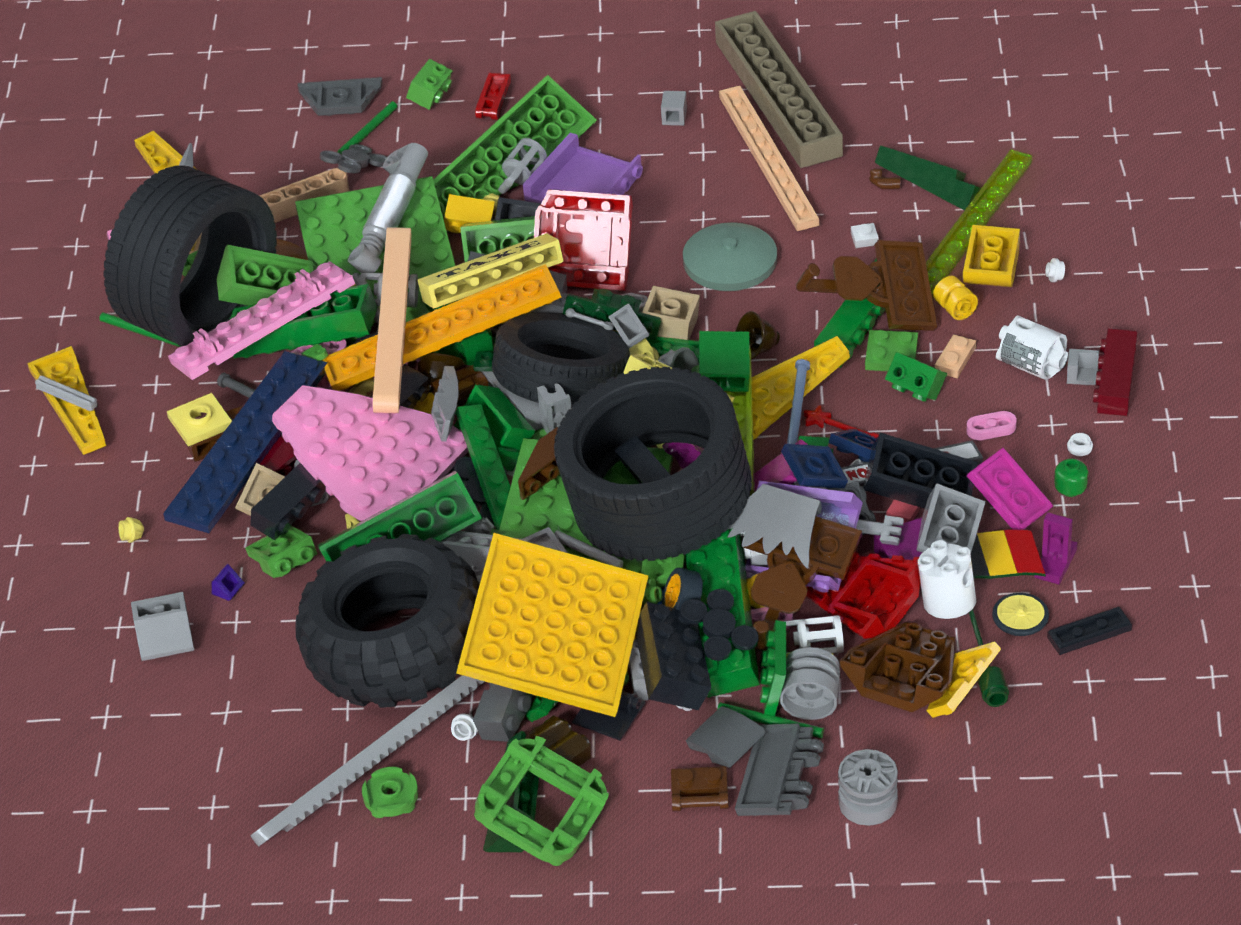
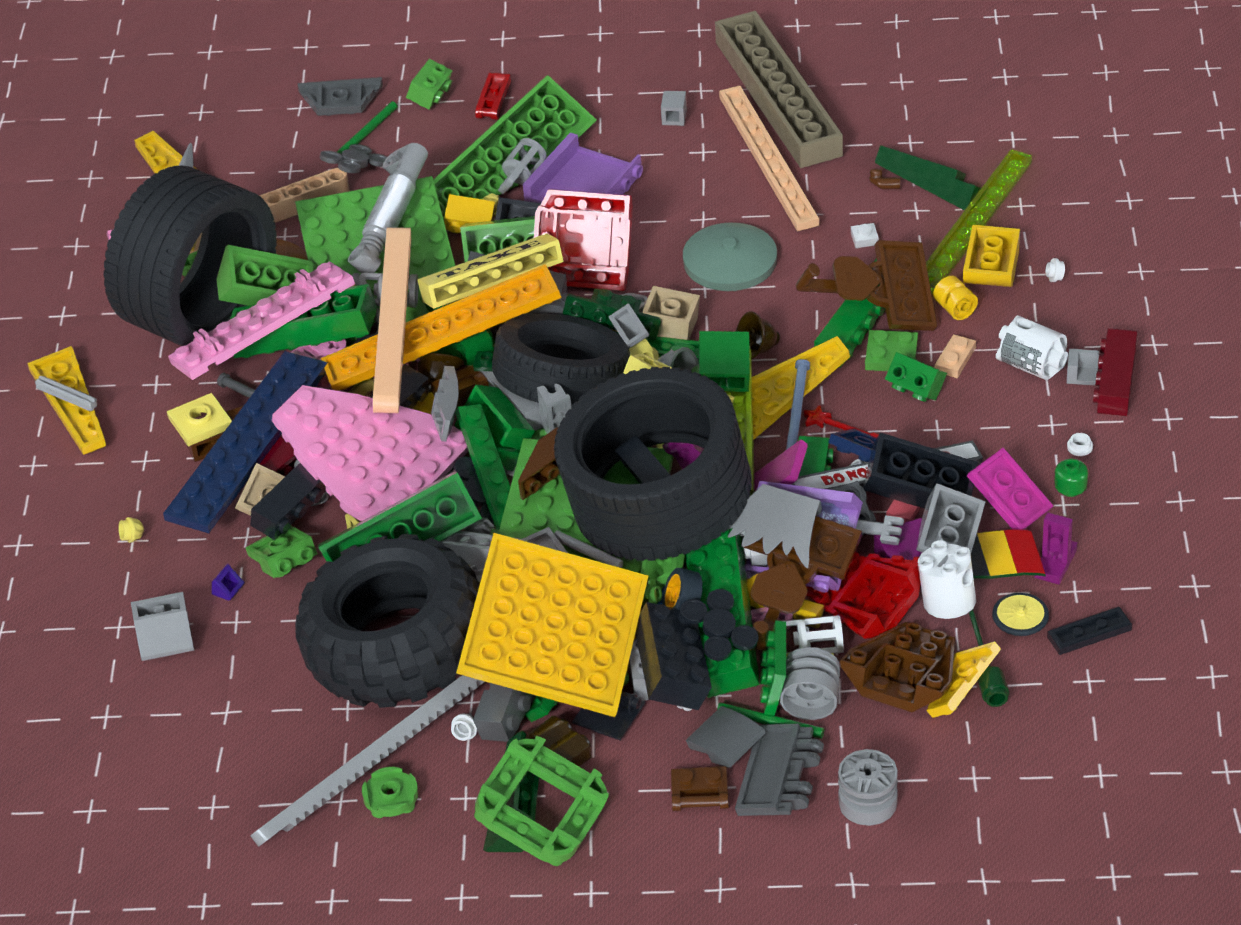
(117, 321): green bar -> none
(316, 352): bright green piece -> none
(571, 313): light grey hinge -> none
(809, 610): none -> yellow slope
(814, 466): dark blue plate -> none
(991, 425): bright pink plate -> none

